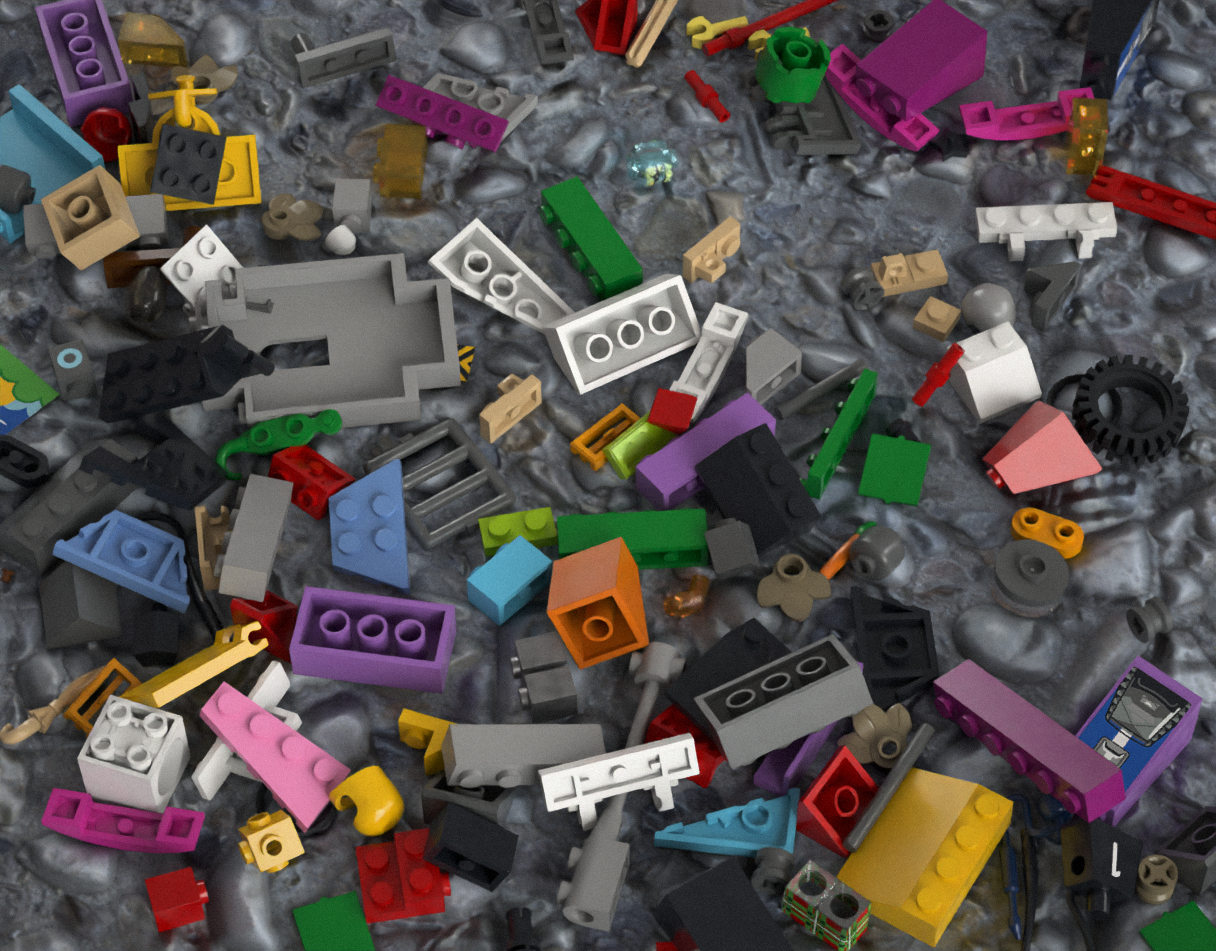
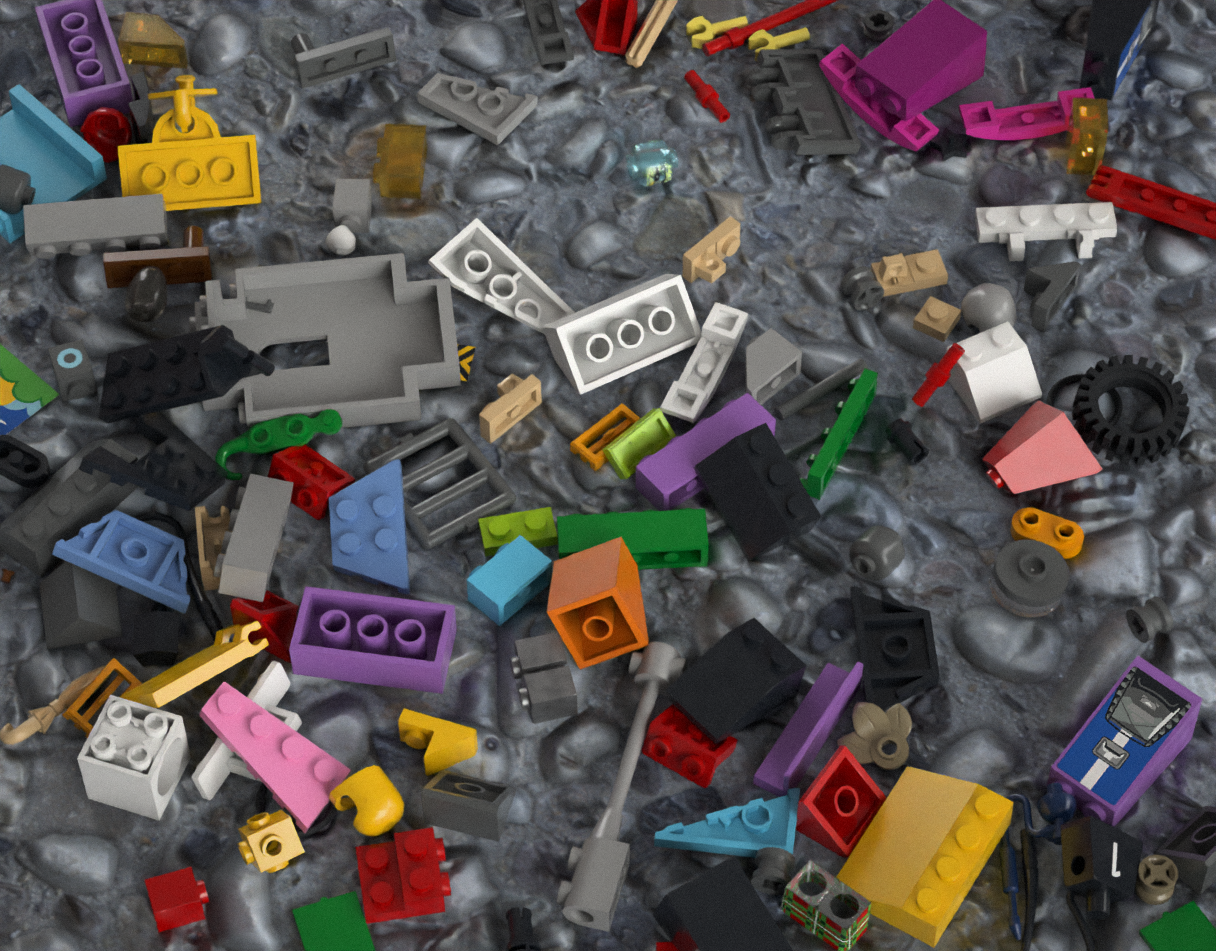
(90, 217): tan slope -> none
(122, 827): dark pink slope -> none
(188, 164): black hinge -> none
(200, 261): white hinge -> none
(207, 76): dark tan plate -> none
(292, 218): dark tan plate -> none
(442, 115): magenta bracket -> none
(470, 847): black brick -> none
(514, 752): light grey brick -> none
(589, 239): green brick -> none
(644, 766): white hinge -> none
(672, 410): red slope -> none
(688, 601): clear orange arm -> none
(732, 548): dark grey brick -> none
(784, 701): slope -> none
(792, 66): green brick -> none
(794, 592): dark tan plate -> none
(841, 556): orange piece -> none
(888, 787): dark grey bar -> none
(894, 470): green piece -> none
(1029, 741): magenta brick -> none

